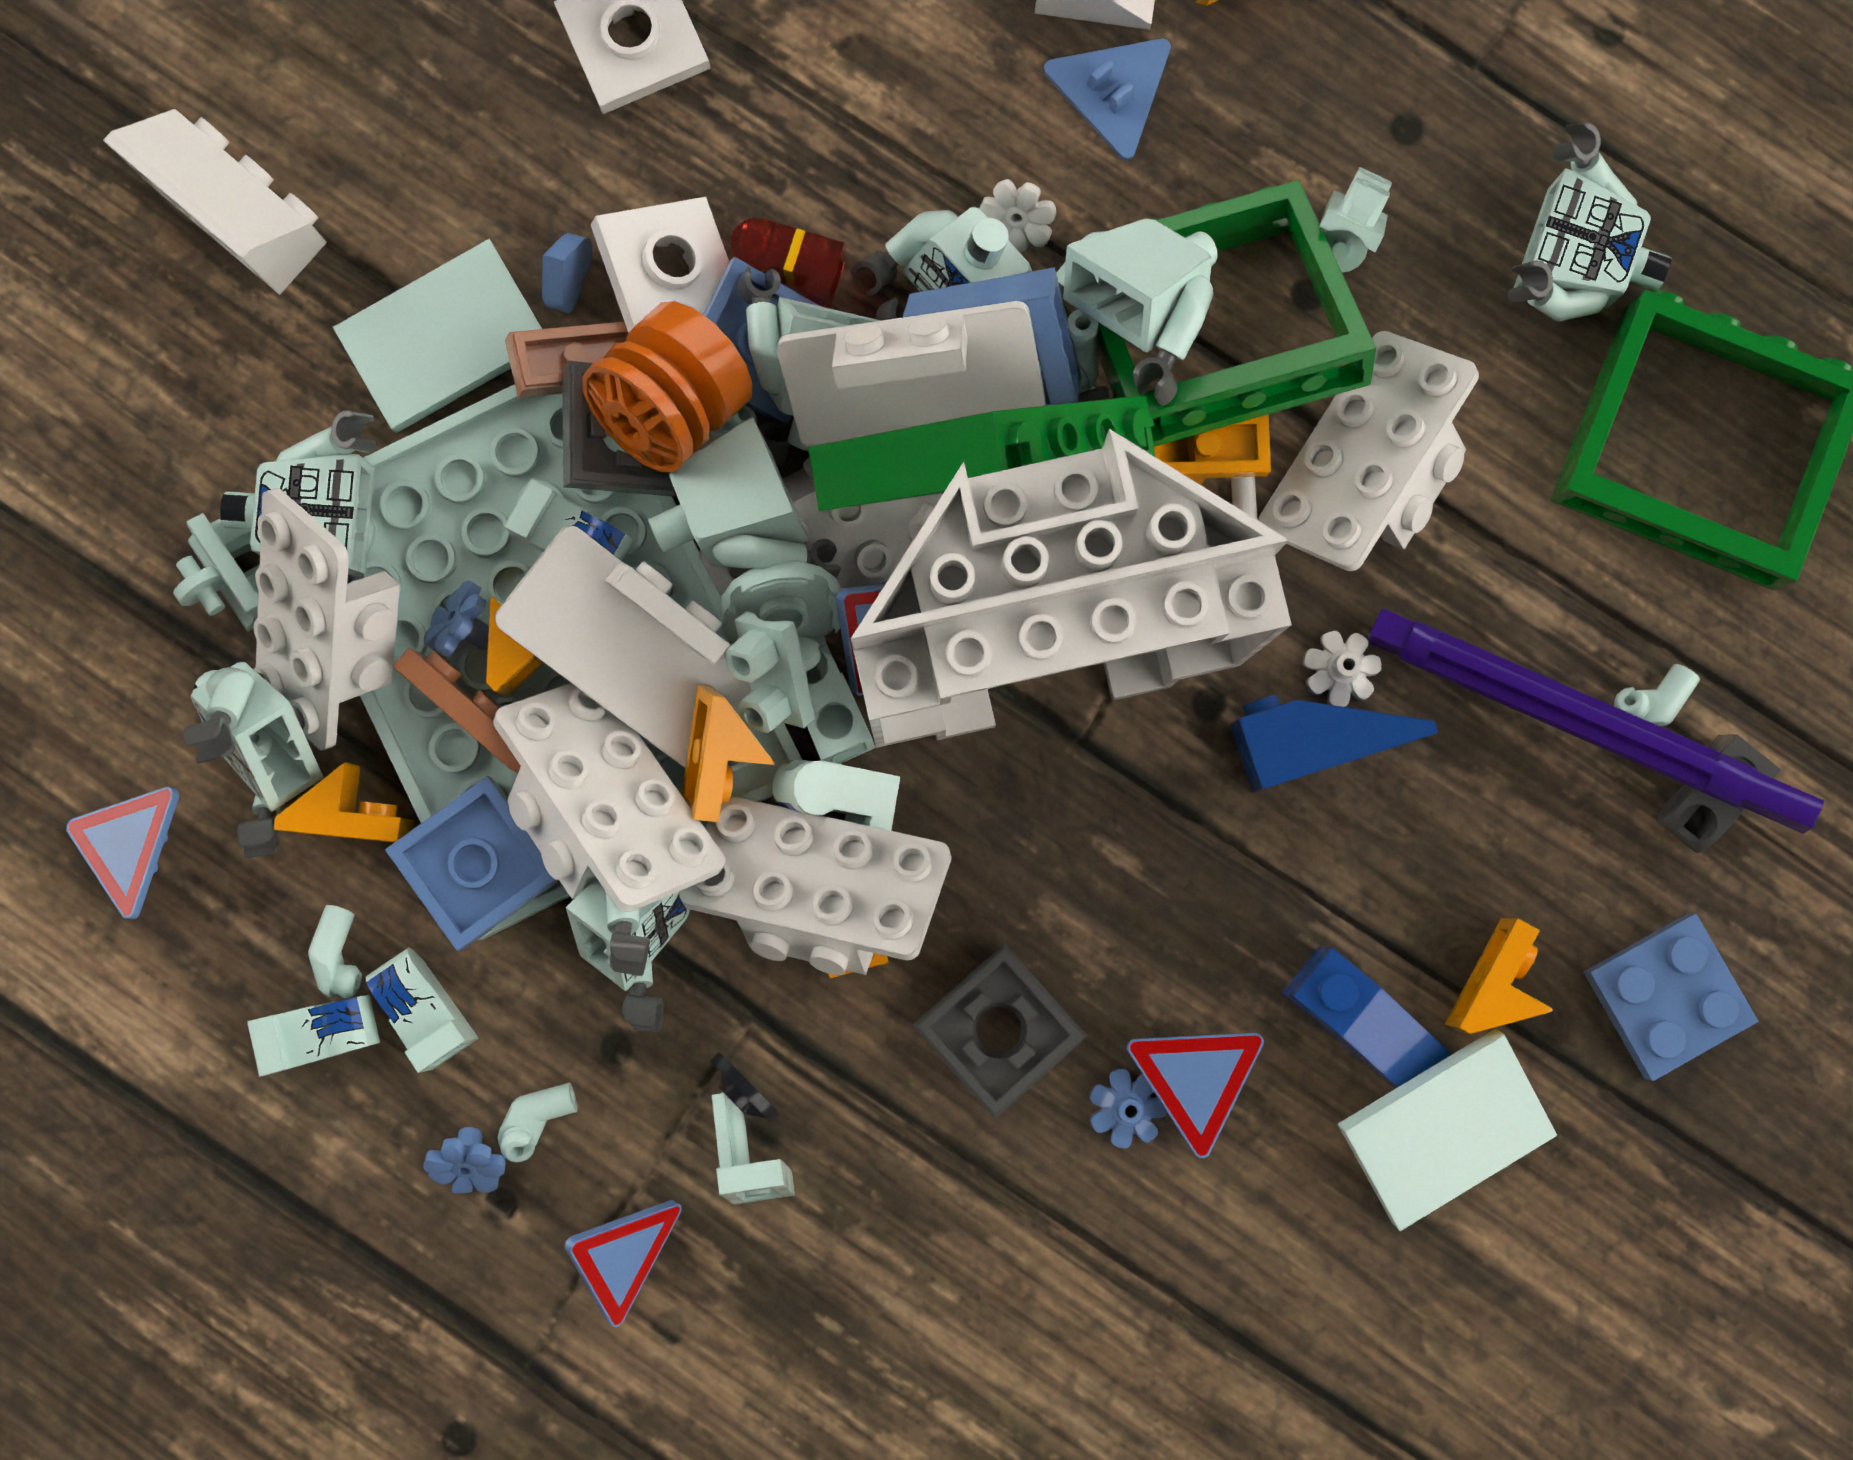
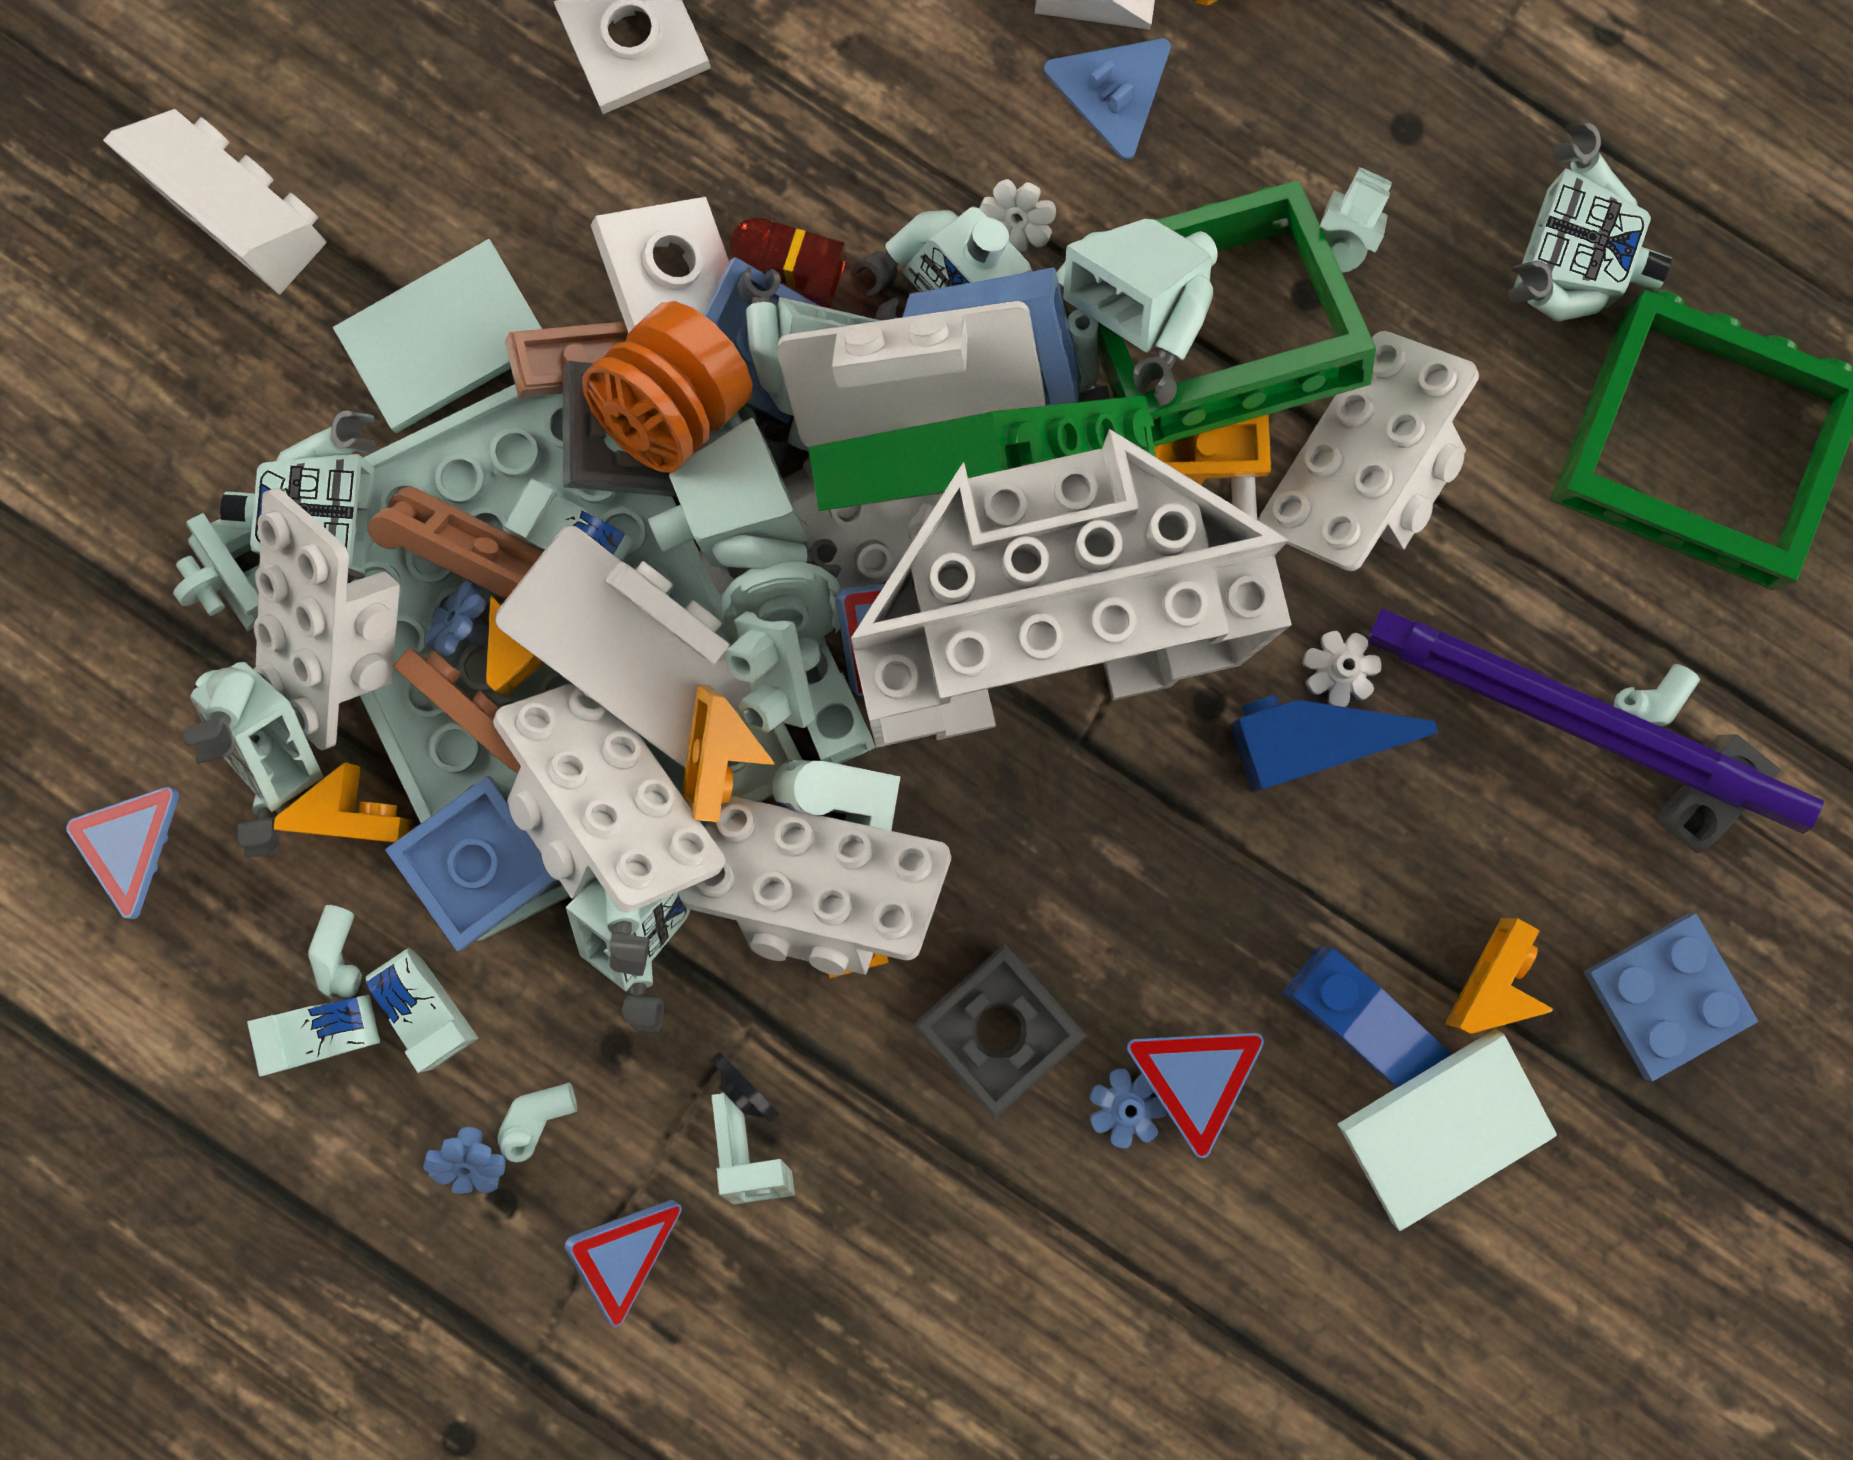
(453, 540): none -> nougat plate
(564, 270): medium blue tile -> none

